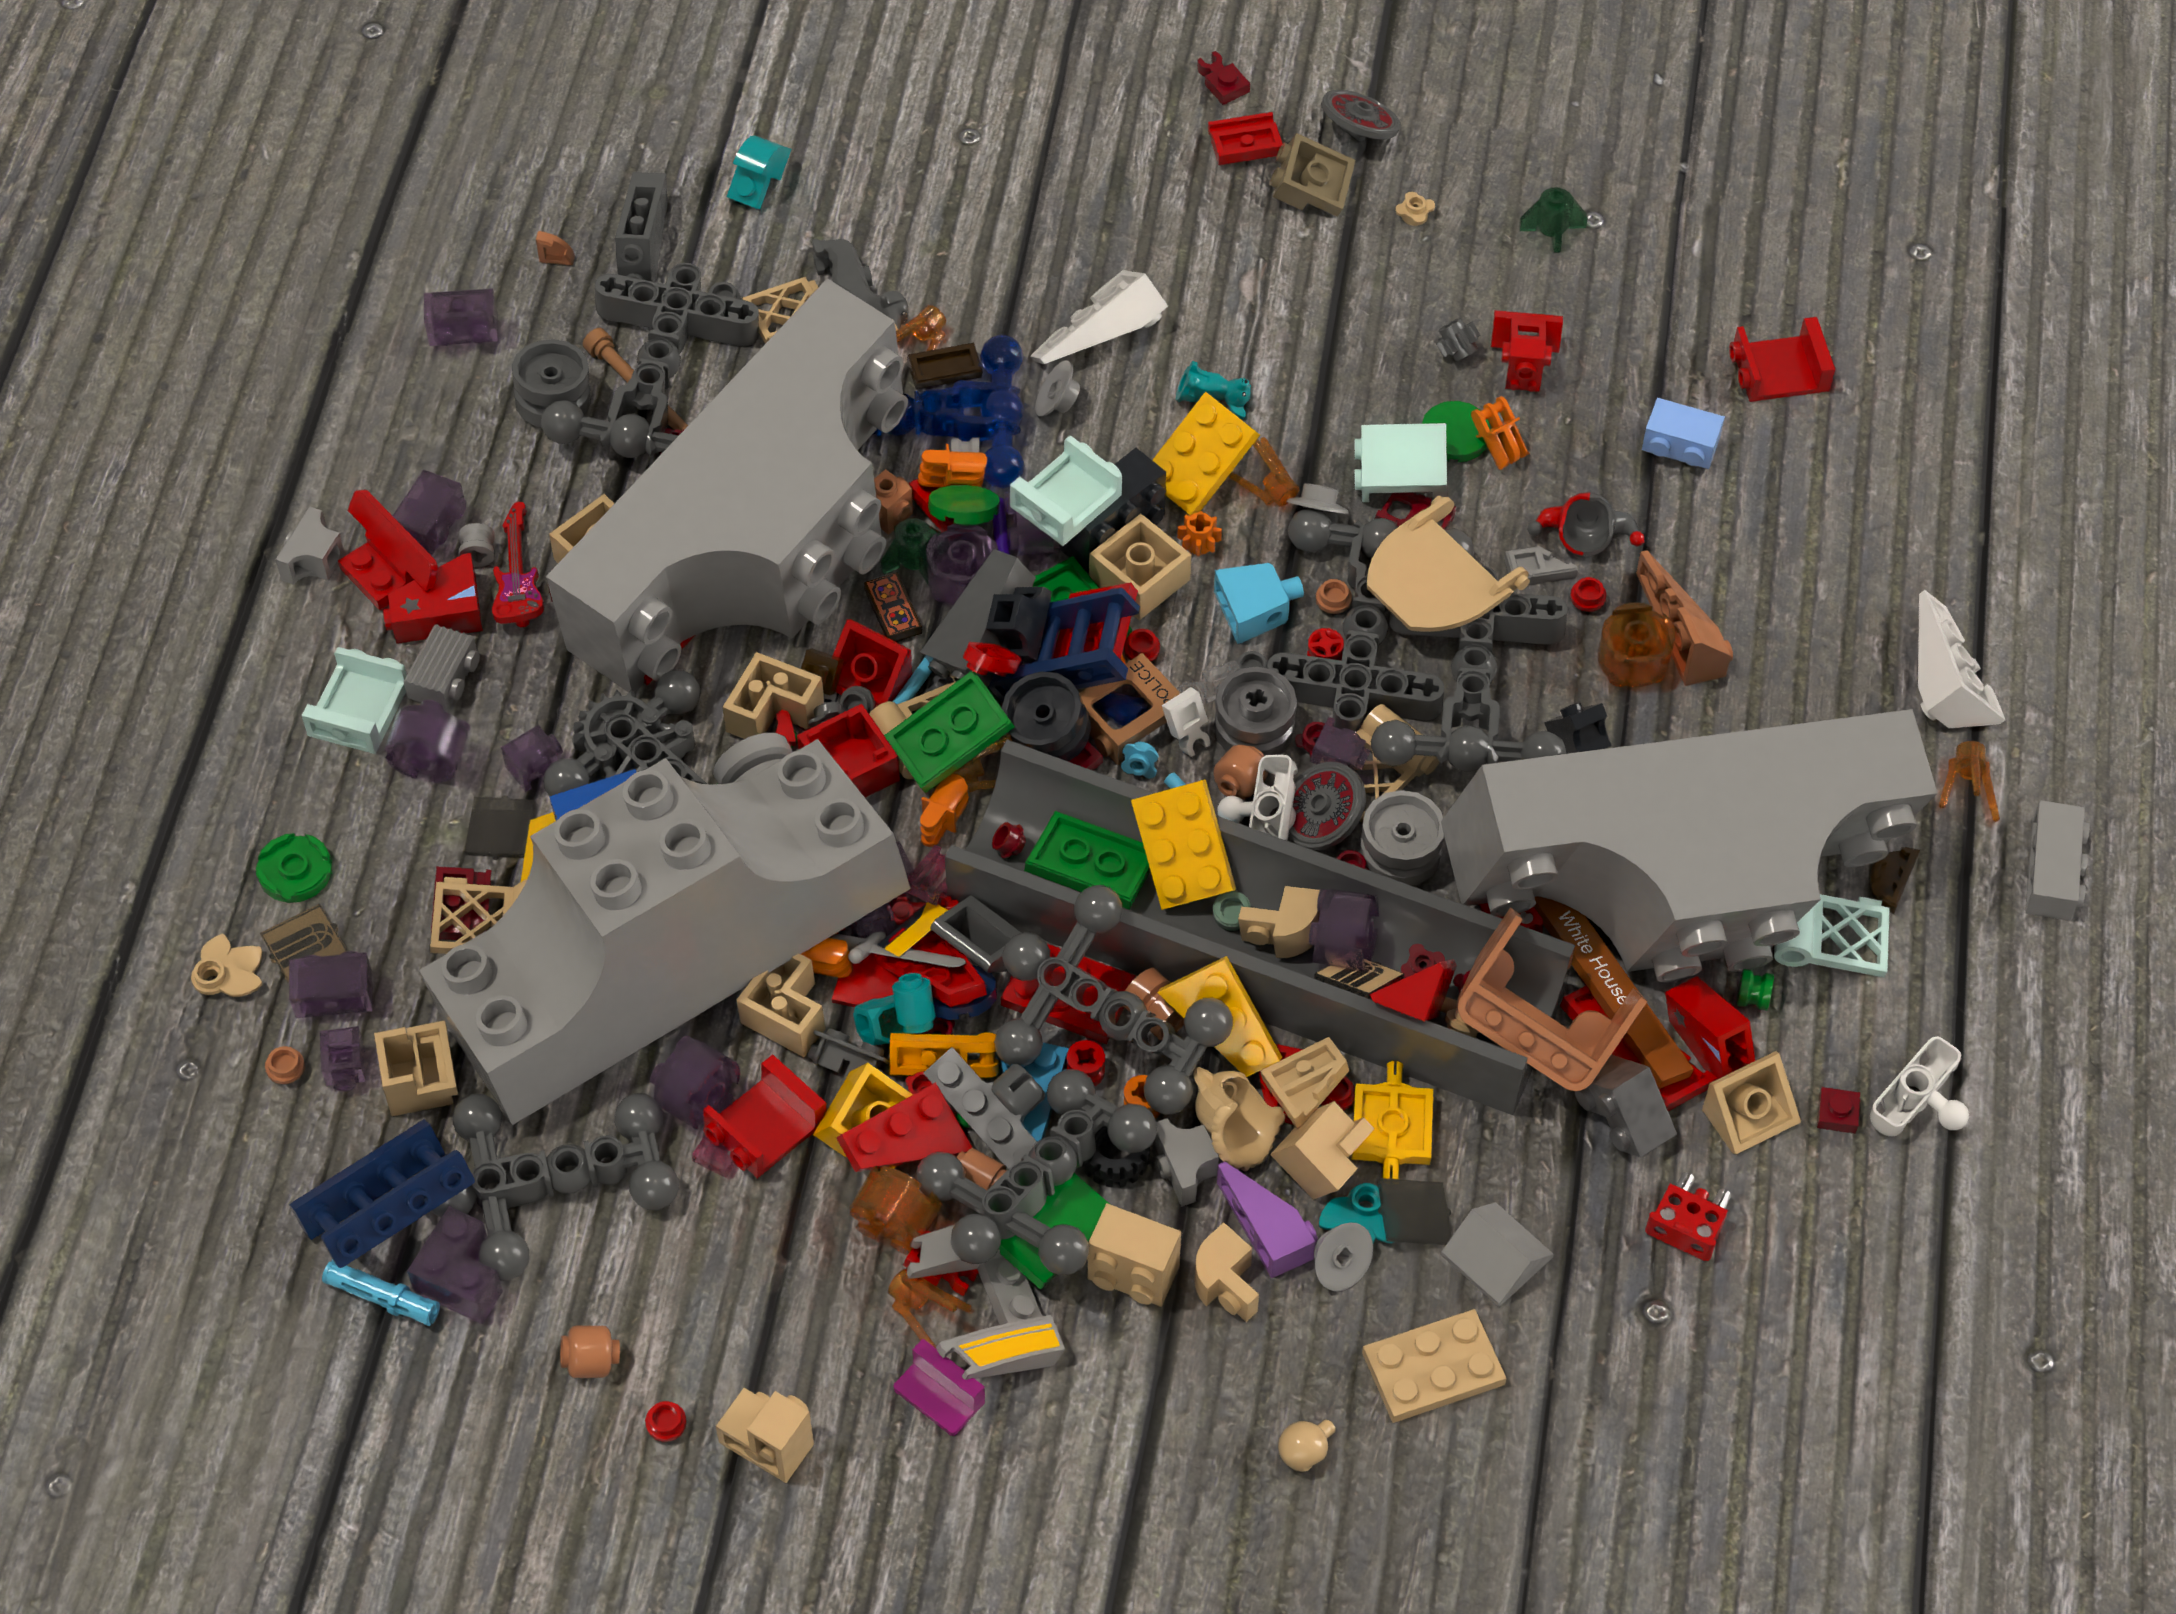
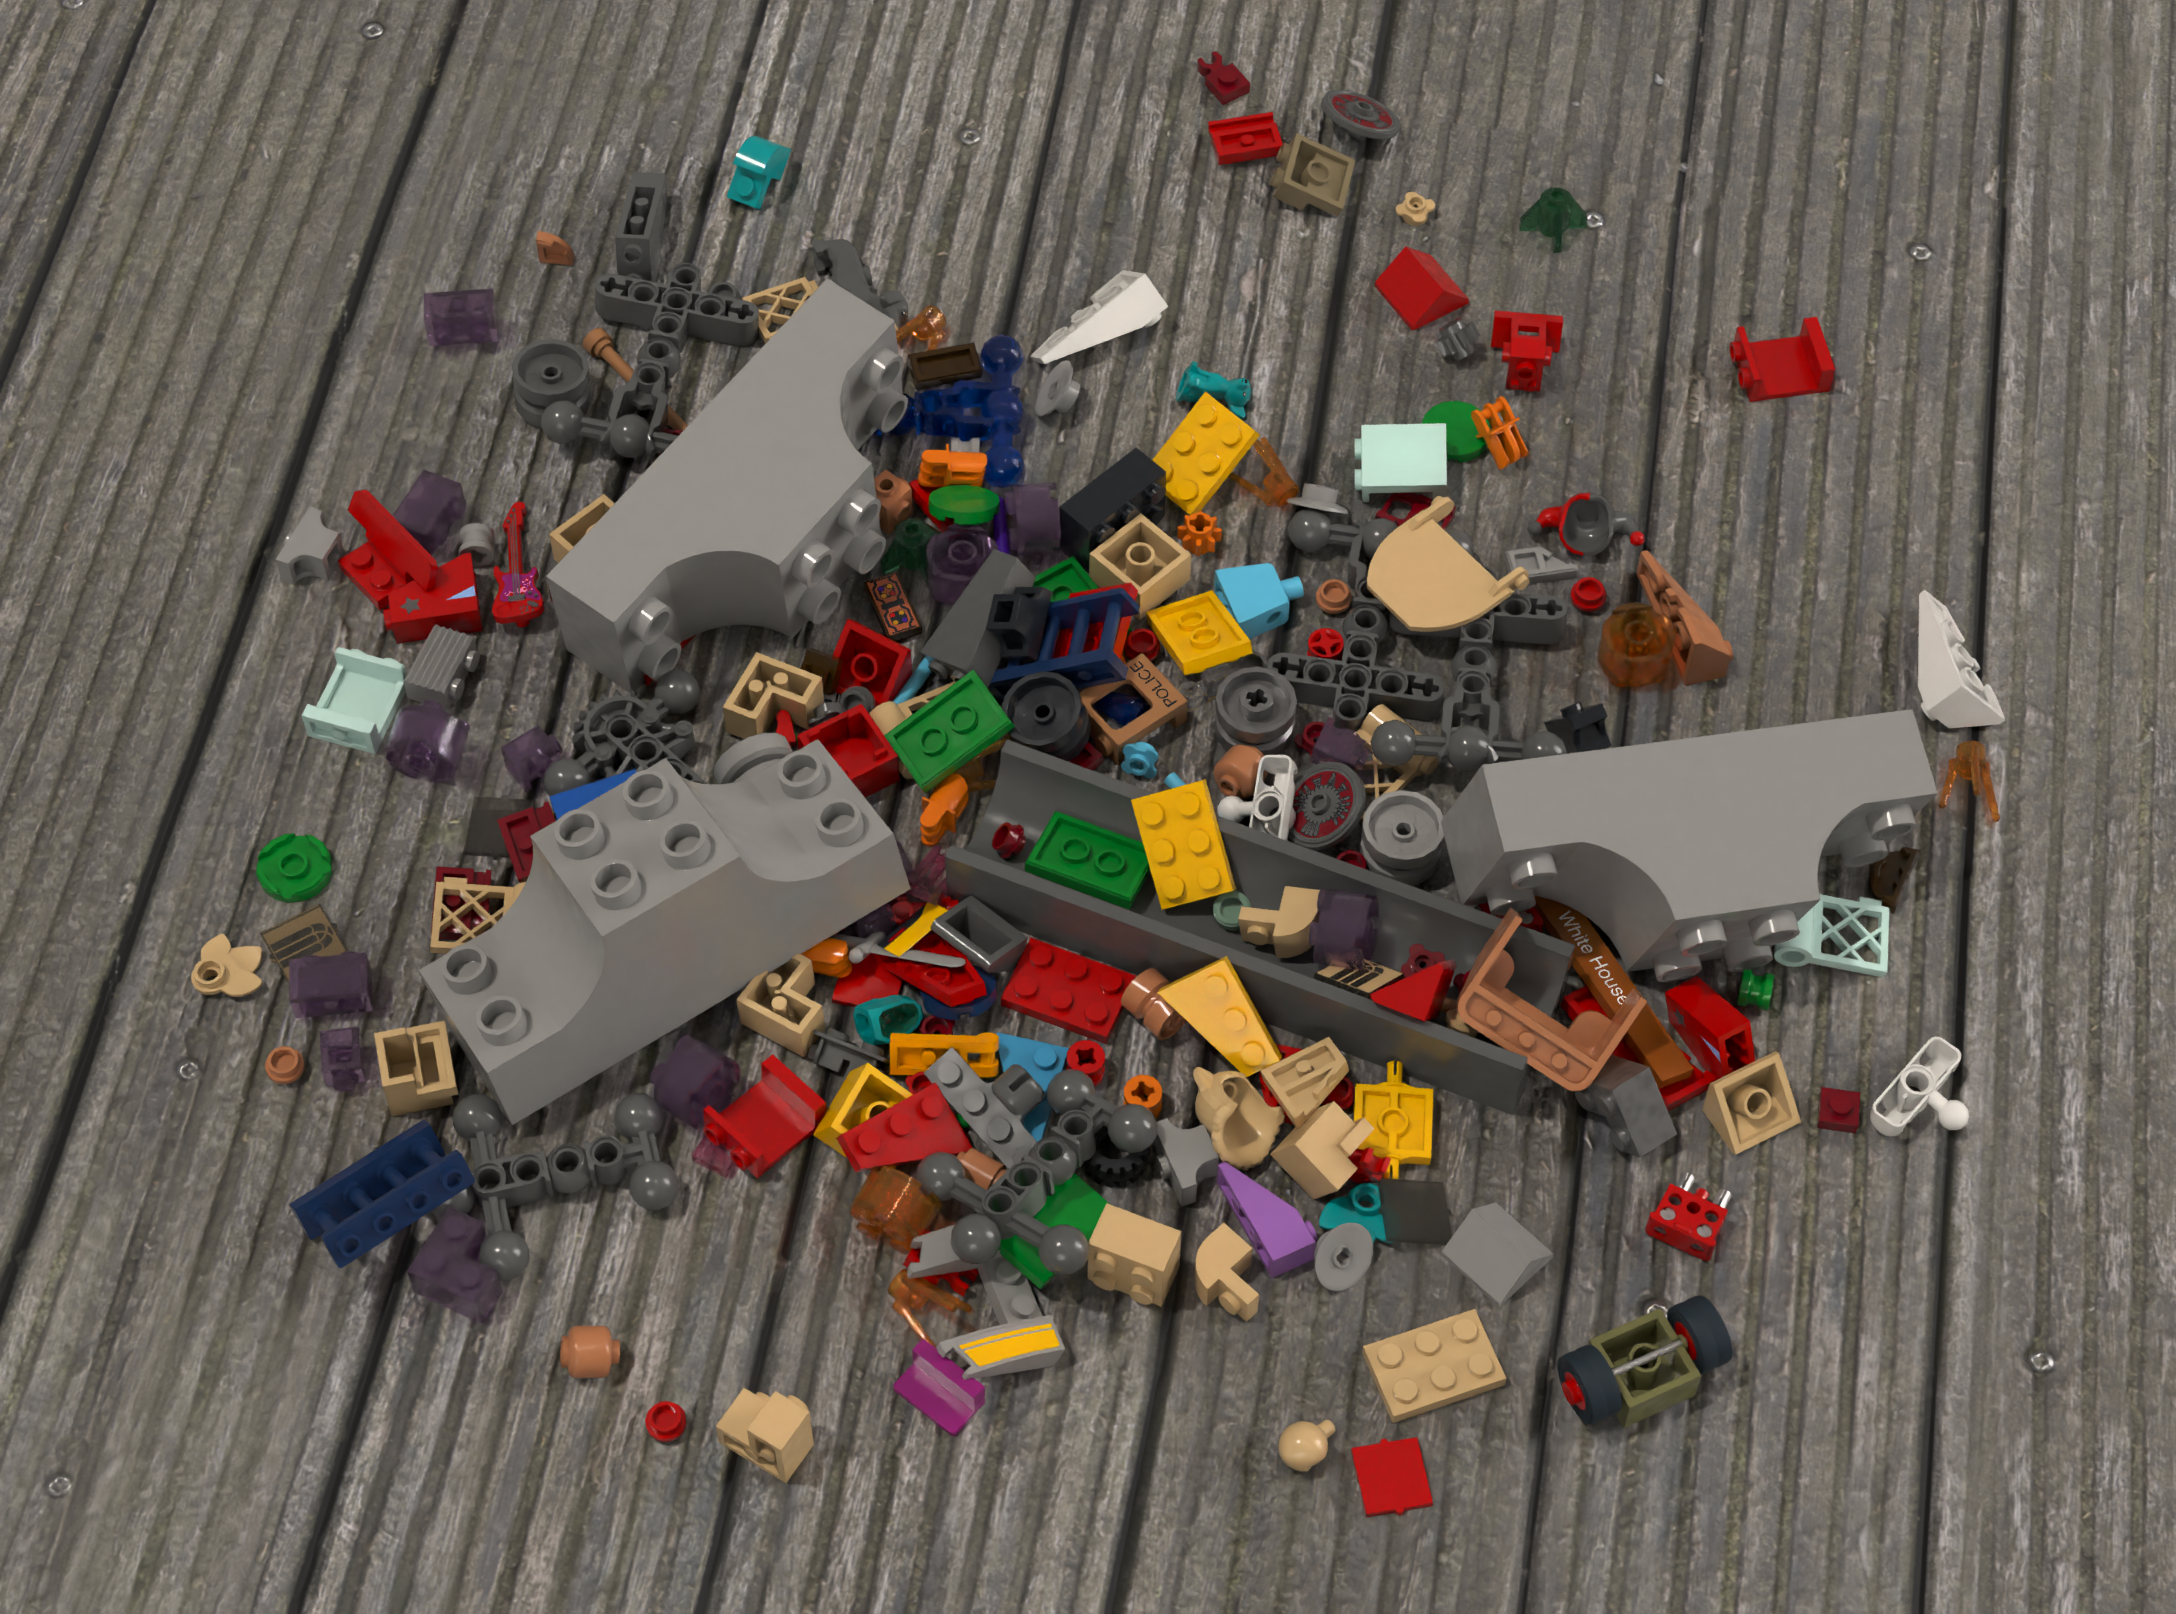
(396, 1298): medium azure pin -> none
(517, 831): none -> dark red plate
(914, 1003): teal brick -> none
(992, 658): red plate -> none
(1028, 957): dark grey piece -> none
(1067, 492): light aqua panel -> none
(1184, 718): white plate -> none
(1199, 632): none -> yellow plate
(1369, 1167): none -> red plate
(1391, 1477): none -> red piece
(1419, 288): none -> red slope
(1645, 1363): none -> brick
(1683, 433): light blue brick -> none
(2056, 860): light grey brick -> none

